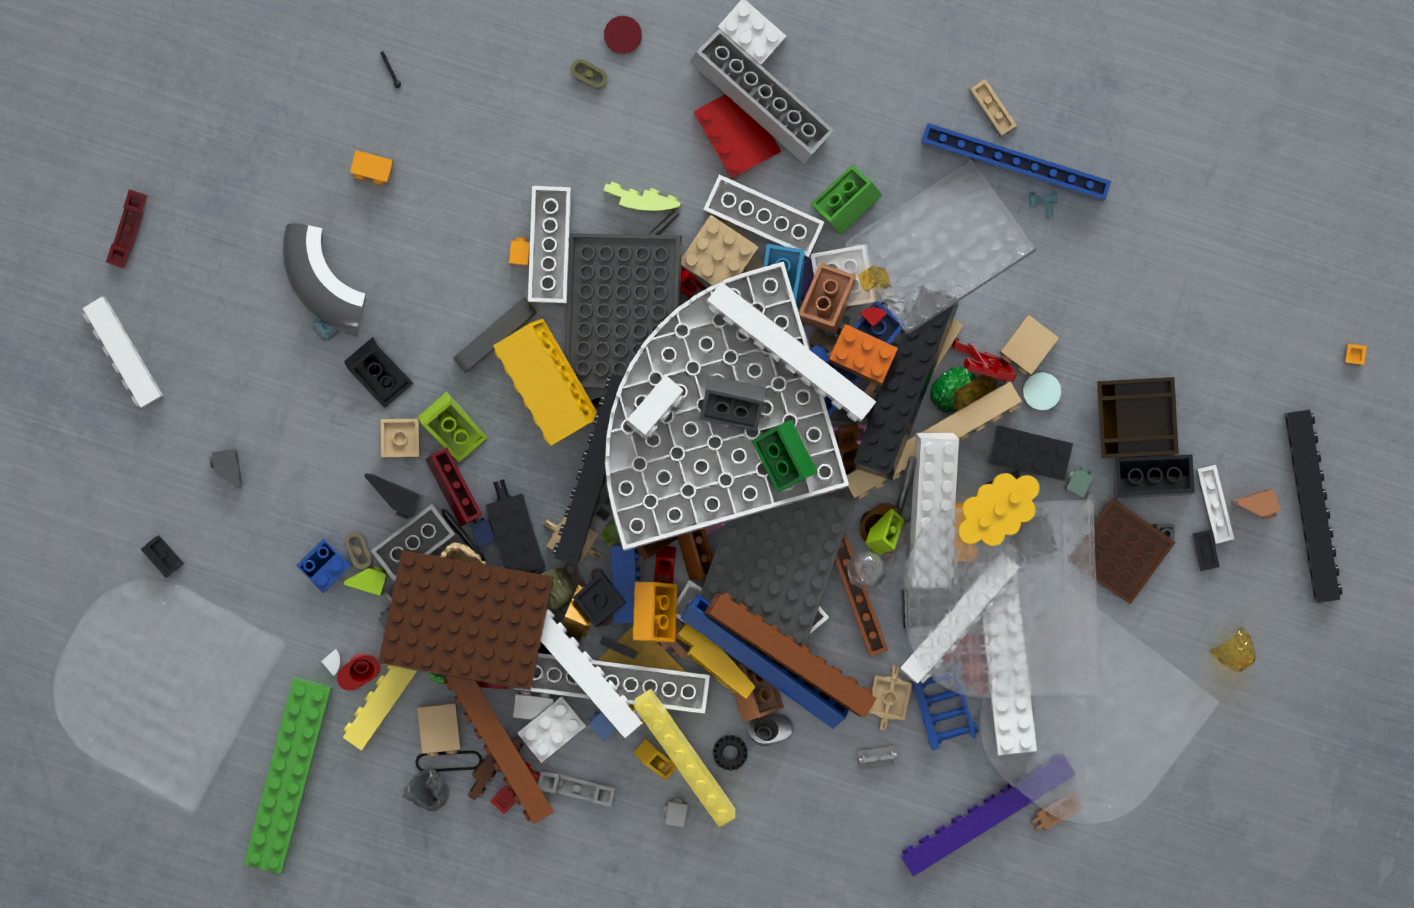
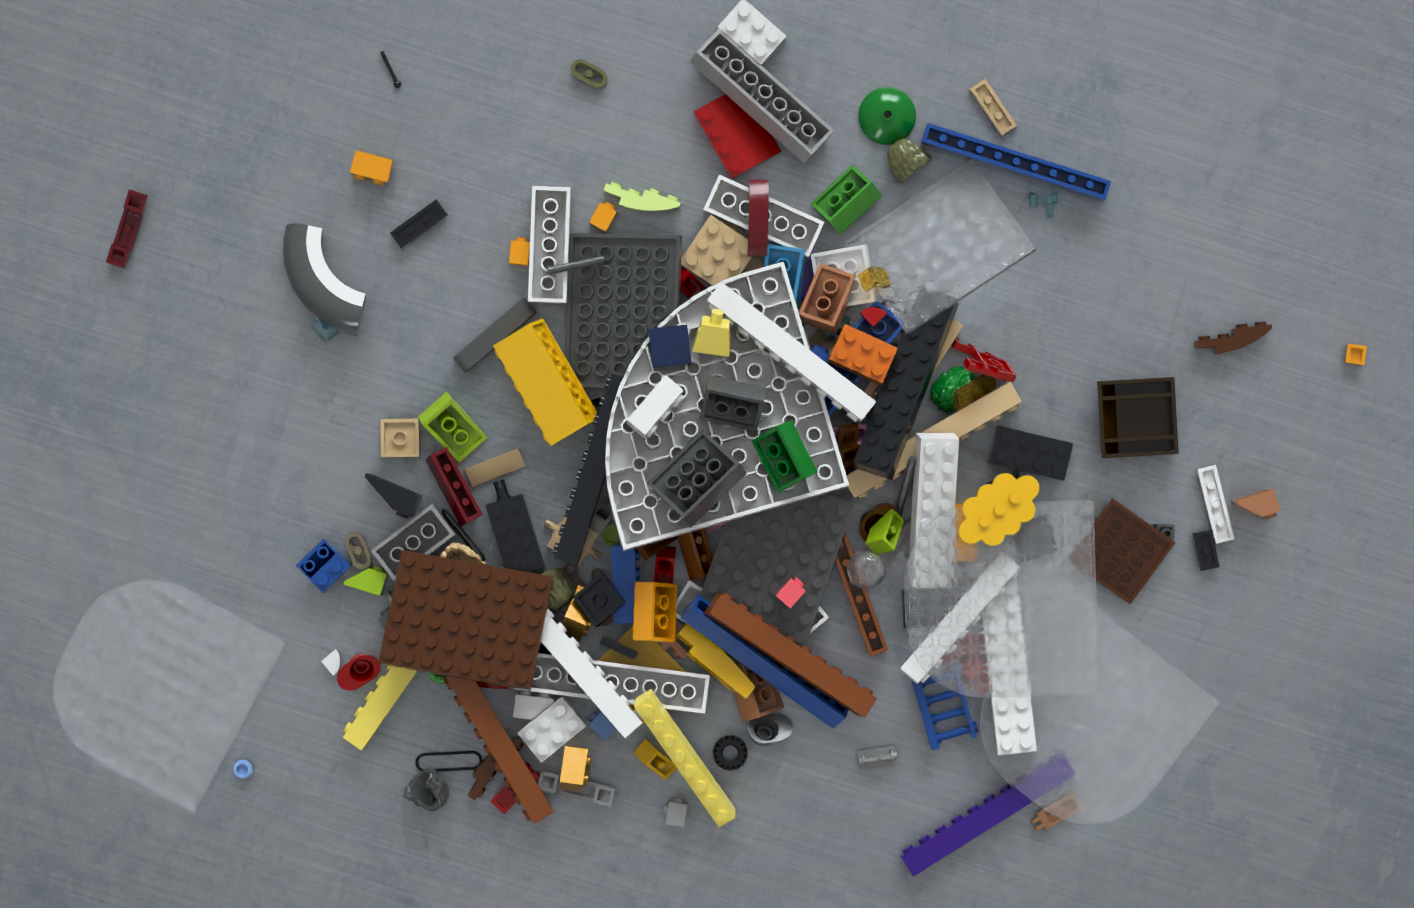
(122, 351): white brick -> none
(162, 556): black hinge -> none
(227, 466): dark grey slope -> none
(243, 769): none -> light blue plate
(288, 775): bright green brick -> none
(378, 372): black slope -> none
(418, 224): none -> black plate
(439, 728): tan brick -> none
(483, 532): dark blue brick -> none
(495, 467): none -> tan slope
(575, 265): none -> dark grey bar
(575, 769): none -> brick
(603, 216): none -> light orange brick
(622, 34): dark red tile -> none
(662, 225): flat silver bar -> none
(669, 346): none -> dark blue tile
(697, 478): none -> dark grey slope
(713, 335): none -> light yellow torso
(758, 217): none -> dark red slope
(791, 591): none -> coral brick
(883, 129): none -> green dish
(891, 697): tan plate -> none
(906, 158): none -> olive hair
(1028, 345): tan brick -> none
(1042, 391): light aqua tile -> none
(1079, 481): sand green brick -> none
(1154, 476): black slope -> none
(1237, 652): clear yellow hair -> none
(1240, 338): none -> reddish brown slope
(1312, 506): black brick -> none

